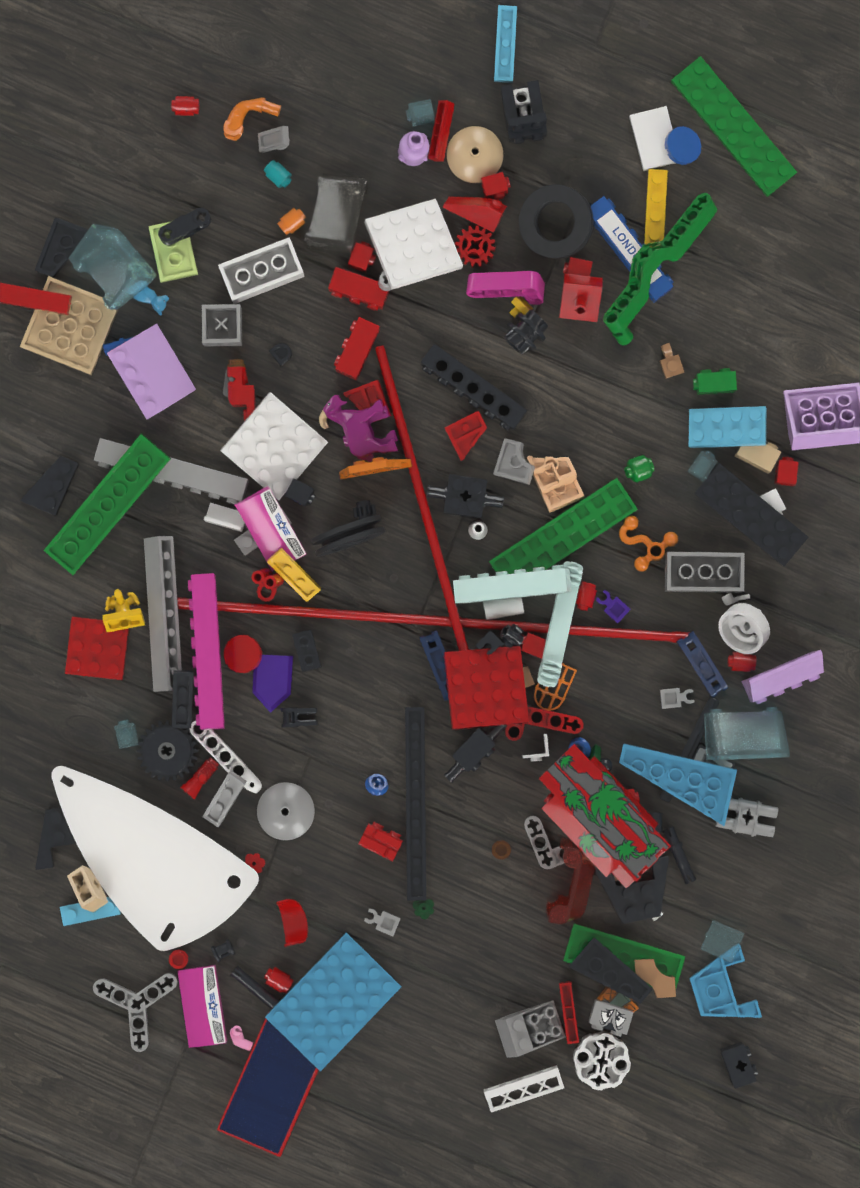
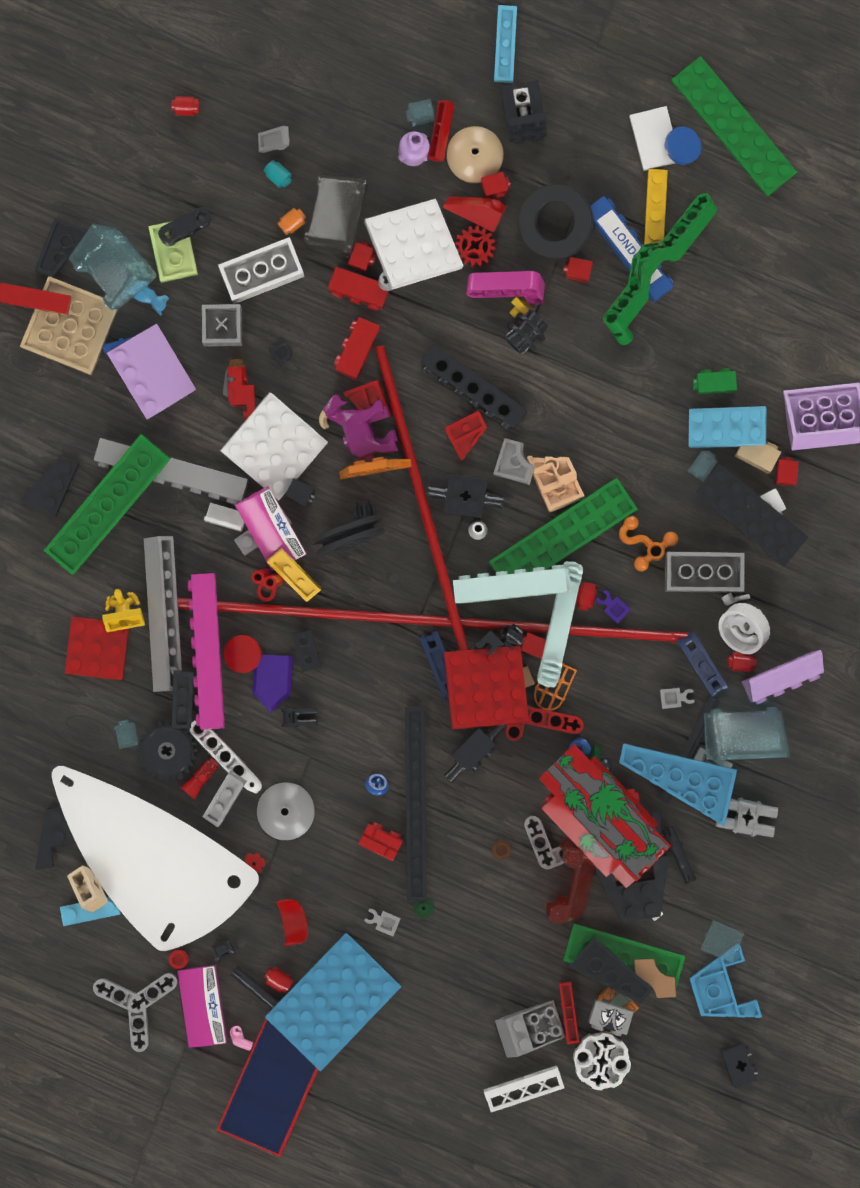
(233, 125): orange piece -> none
(503, 608): white brick -> none
(538, 757): white bracket -> none
(580, 297): red brick -> none
(639, 468): green head -> none
(671, 364): medium nougat plate -> none

